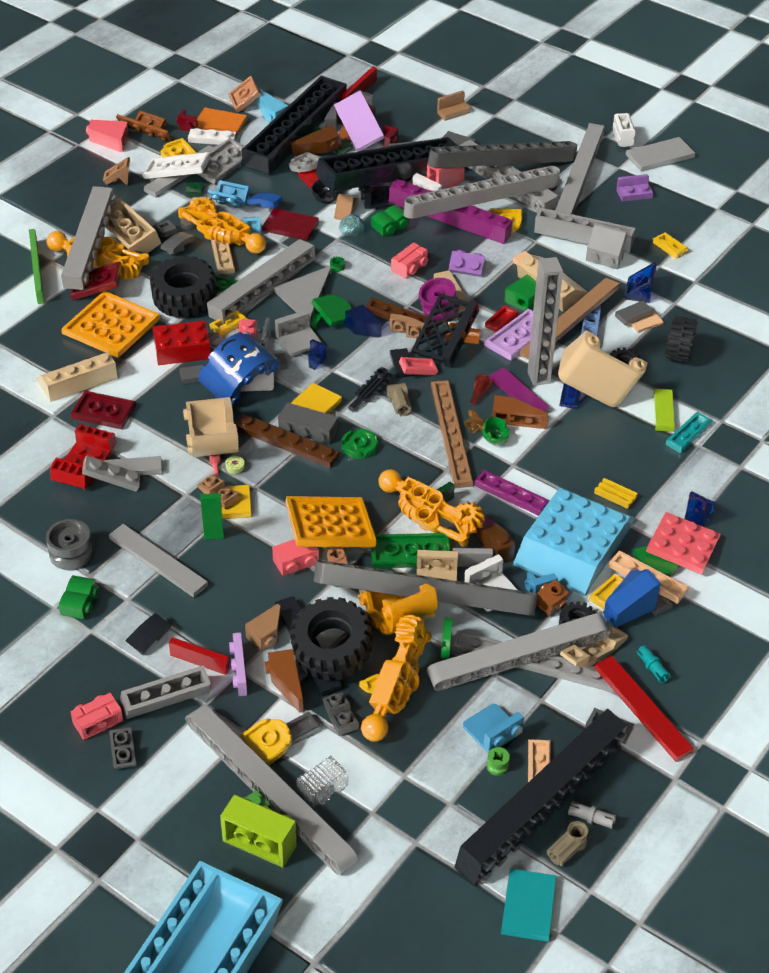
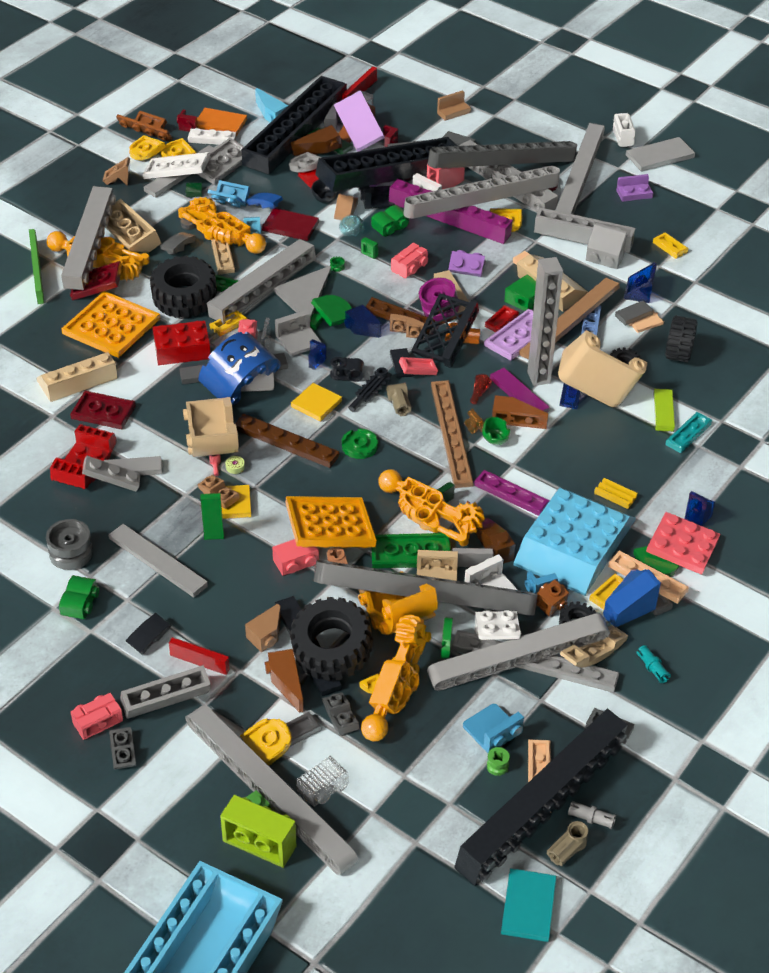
(108, 133): coral slope -> none
(145, 148): none -> yellow tile
(165, 229): dark grey plate -> none
(237, 664): lavender plate -> none
(244, 94): nougat tile -> none
(308, 423): dark grey brick -> none
(349, 369): none -> black piece
(369, 248): none -> green tile
(497, 625): none -> white bracket
(644, 708): red tile -> none

